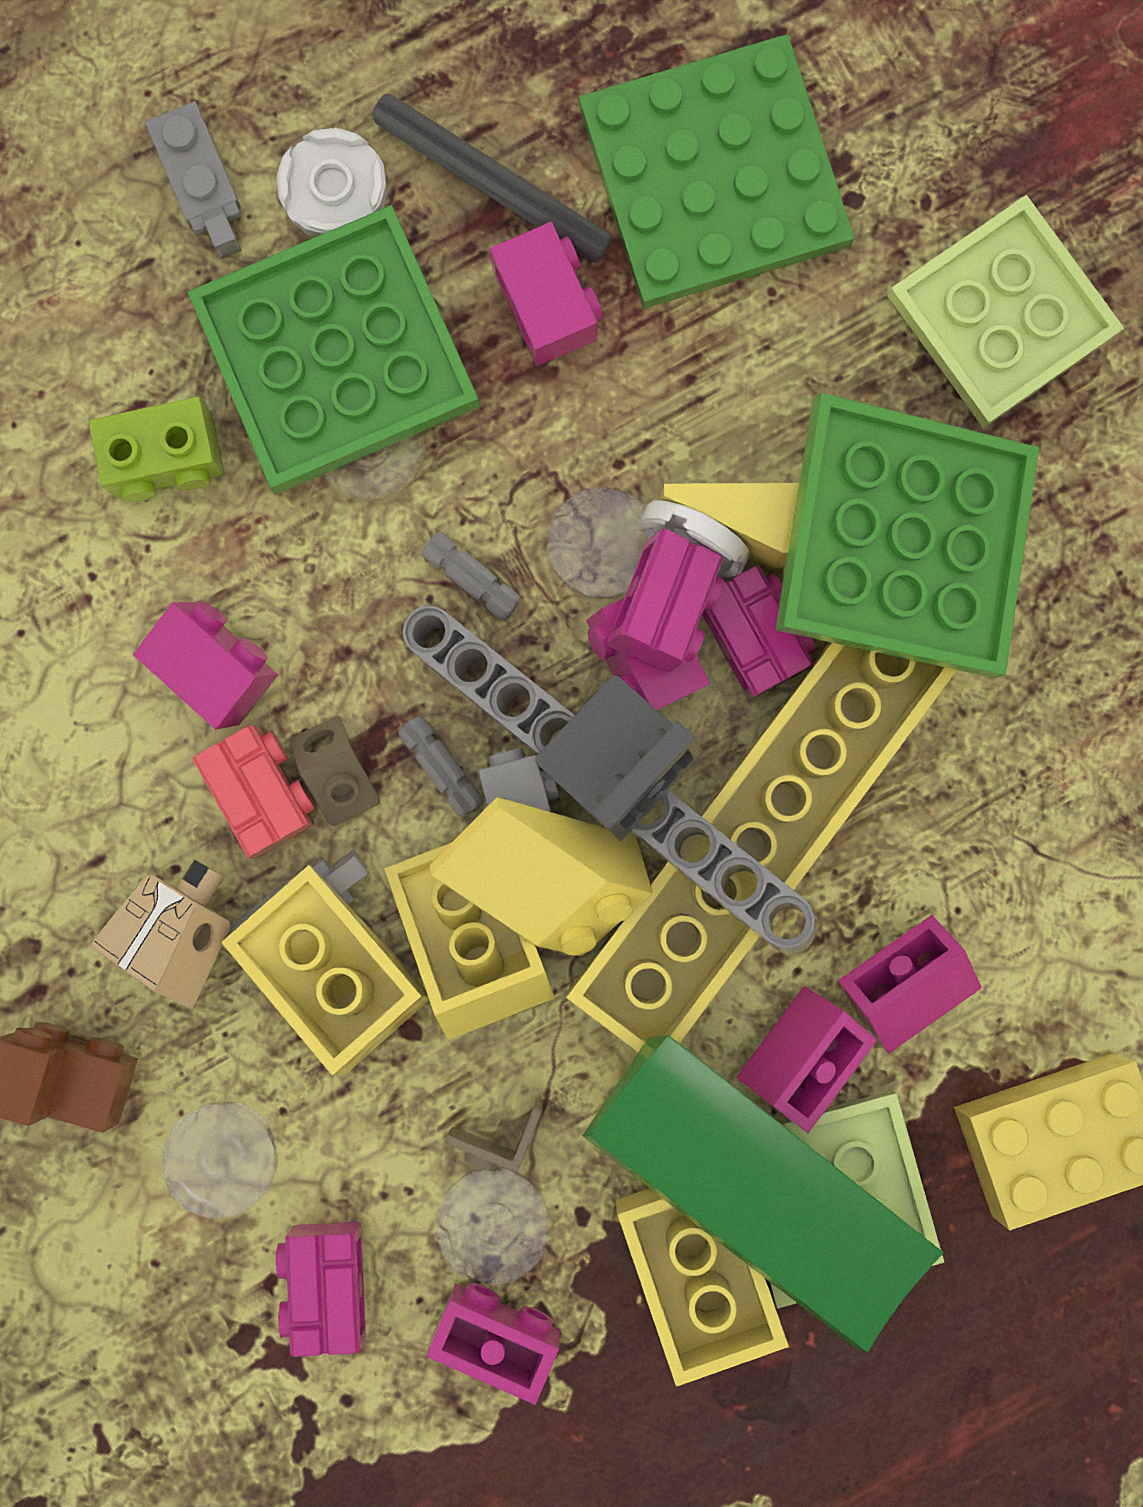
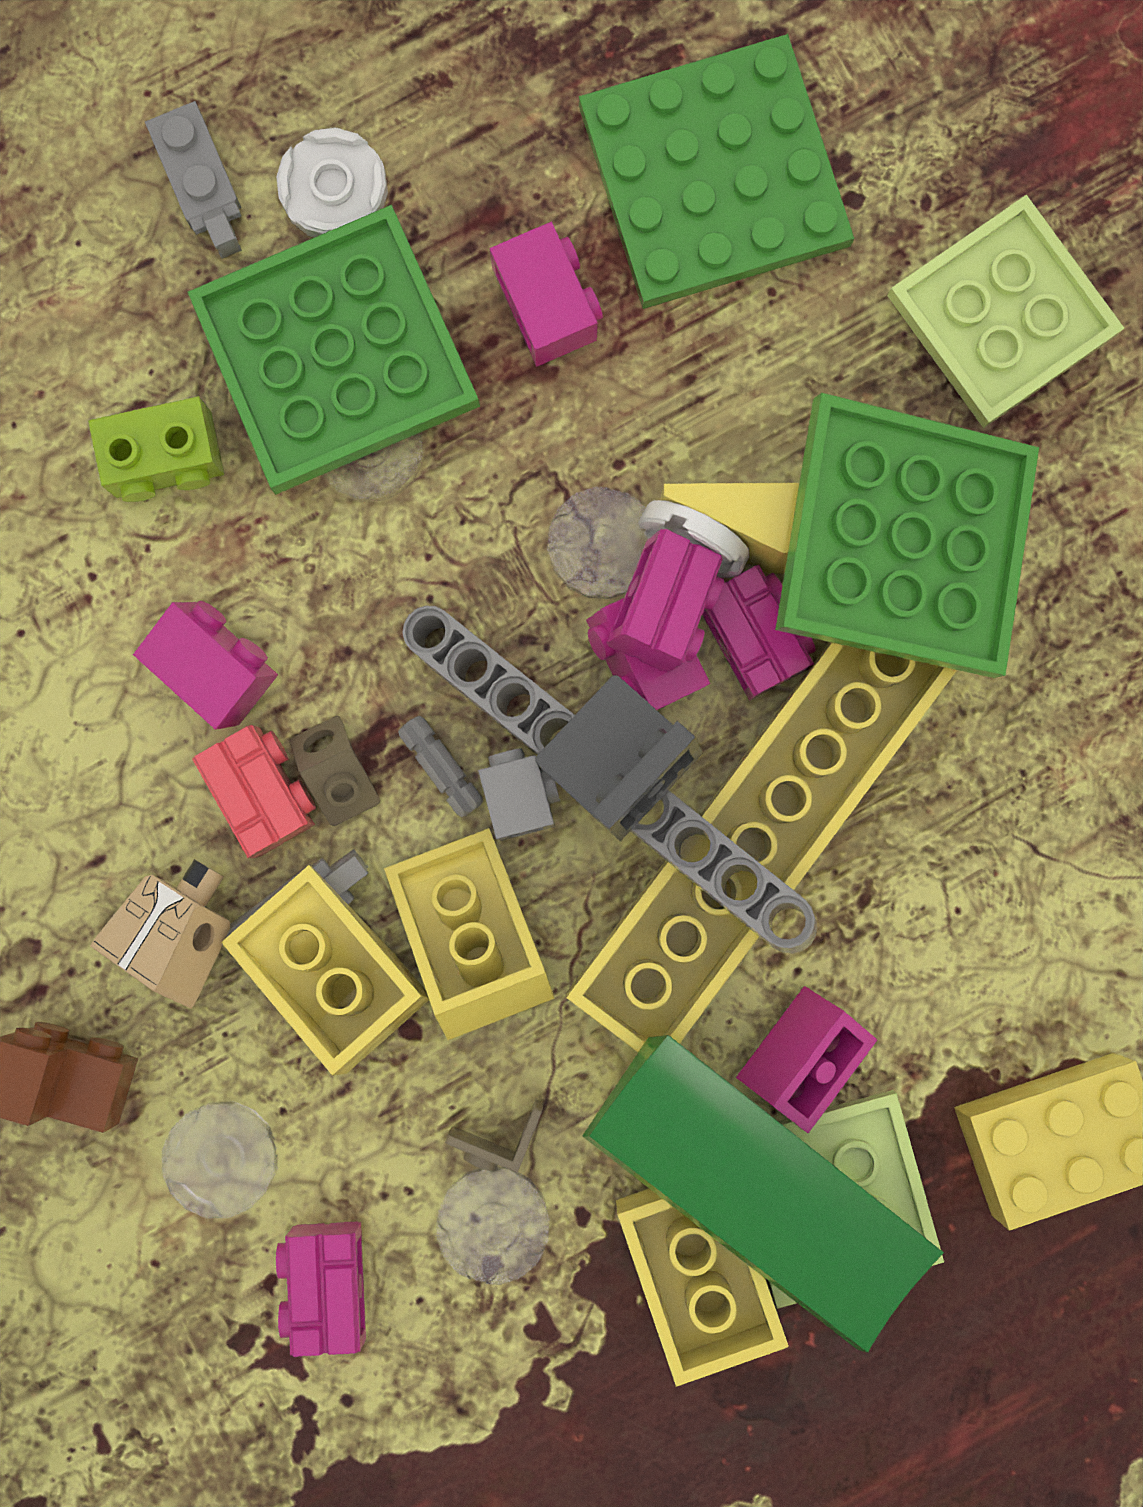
(471, 576): light grey axle -> none
(489, 176): dark grey axle -> none
(495, 1341): dark pink brick -> none
(545, 875): light yellow slope -> none
(910, 983): dark pink brick -> none

